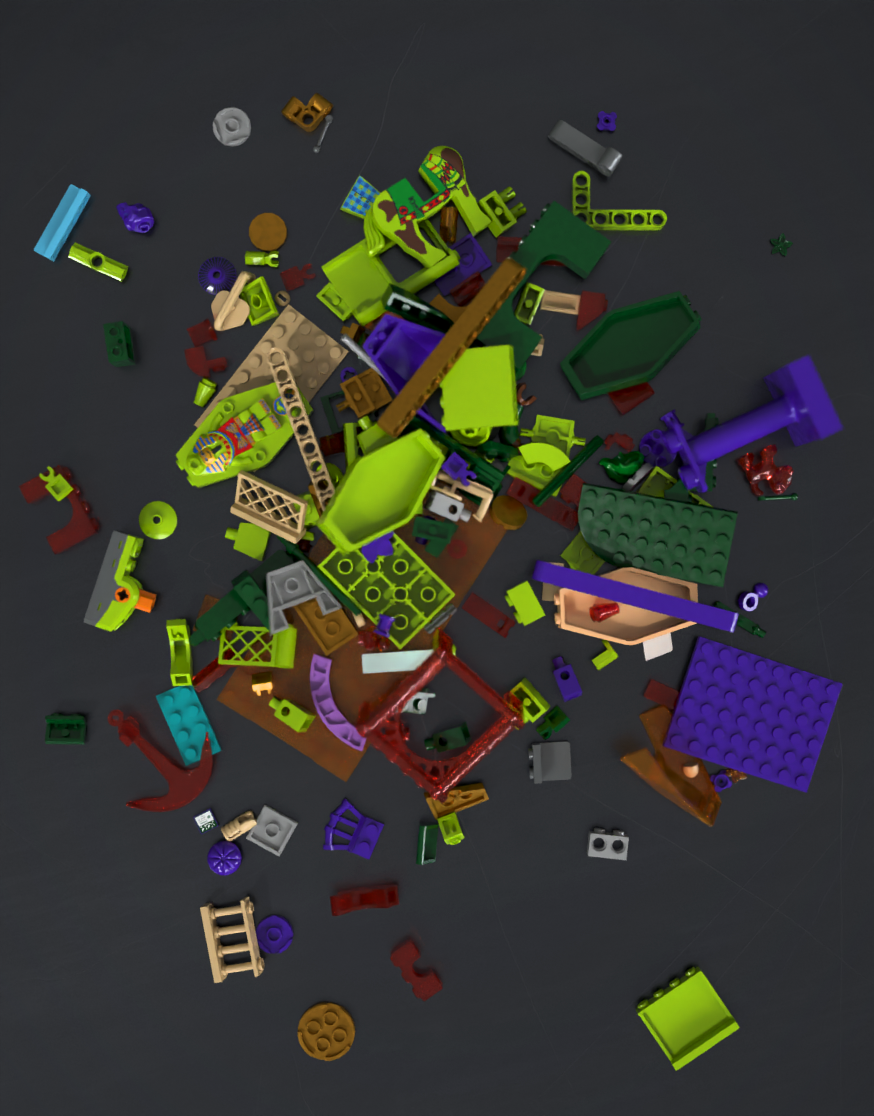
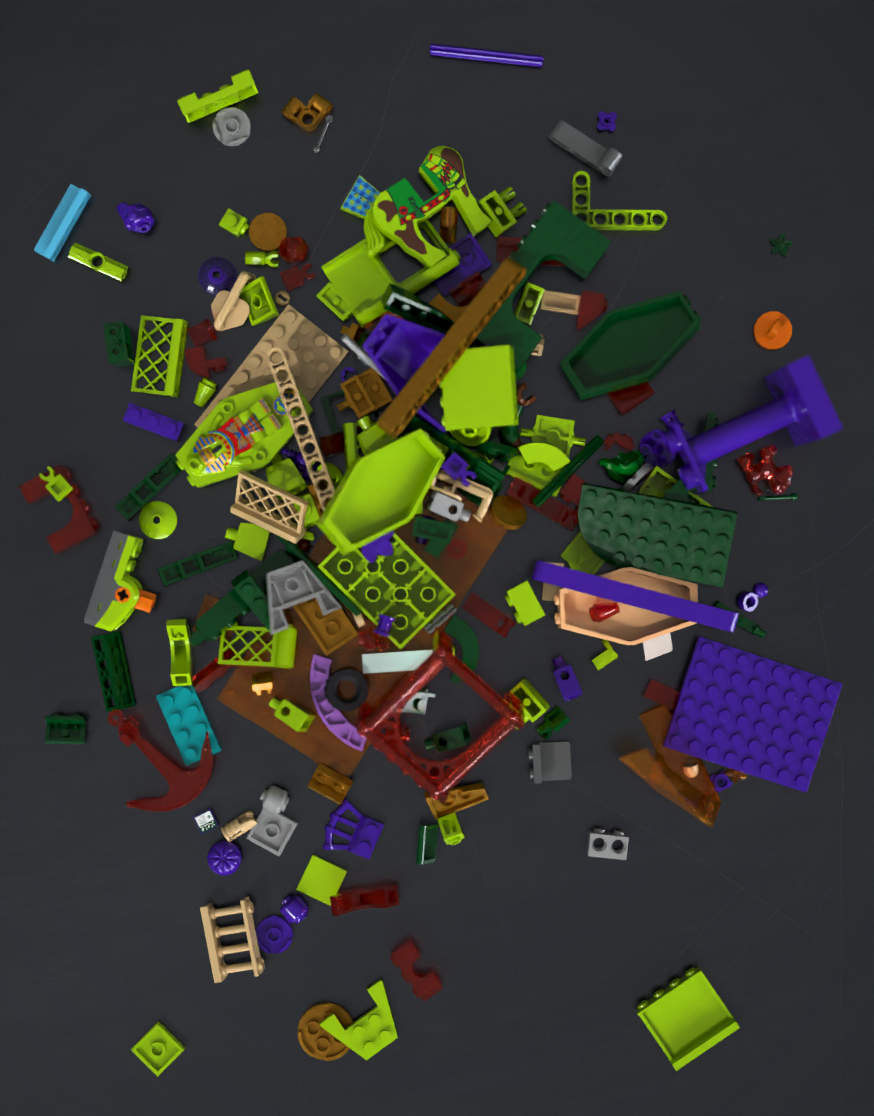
(115, 671): none -> dark green fence
(148, 487): none -> dark green slope
(154, 422): none -> dark purple arch
(157, 1048): none -> lime tile
(175, 361): none -> lime fence
(197, 563): none -> dark green slope
(209, 103): none -> lime piece
(234, 223): none -> lime bracket
(274, 799): none -> light grey head
(285, 476): none -> lime torso
(293, 249): none -> clear red head
(294, 909): none -> dark purple head
(300, 463): none -> dark purple piece
(321, 879): none -> lime tile
(330, 784): none -> pearl gold bracket
(360, 685): none -> black tyre
(370, 1031): none -> lime wing
(464, 634): none -> dark green arch
(486, 55): none -> dark purple axle
(772, 330): none -> orange tile

